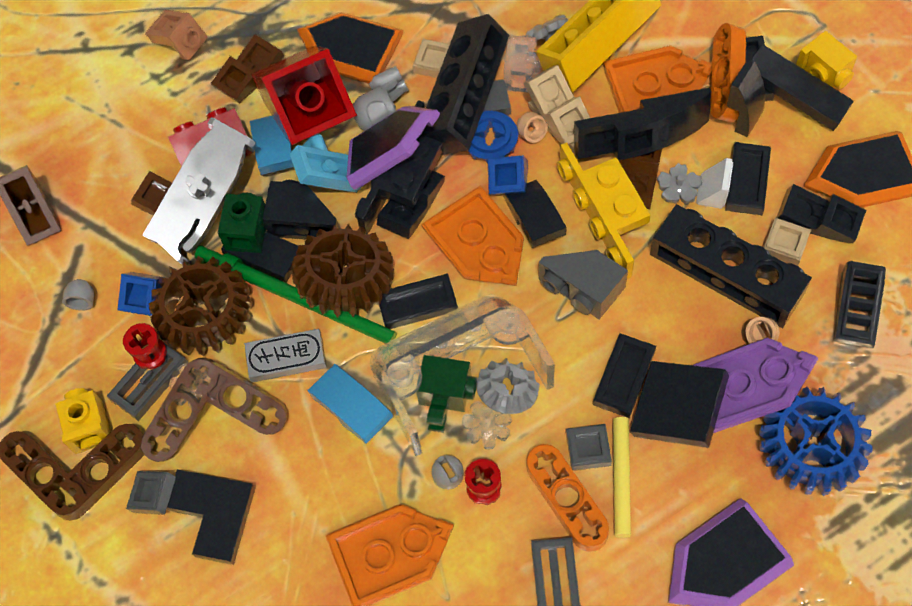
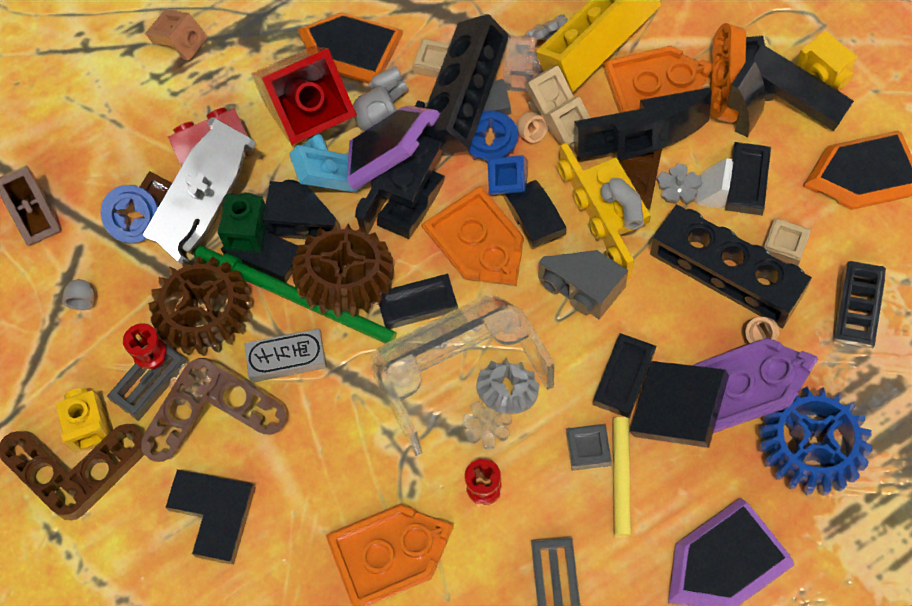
(117, 223): none -> gear
(136, 292): blue slope -> none
(151, 492): dark grey tile -> none
(235, 75): reddish brown slope -> none
(272, 146): dark azure slope -> none
(350, 403): dark azure slope -> none
(441, 478): light grey hinge -> none
(444, 387): dark green brick -> none
(592, 516): orange beam -> none
(619, 190): none -> light grey arm
(827, 218): black slope -> none

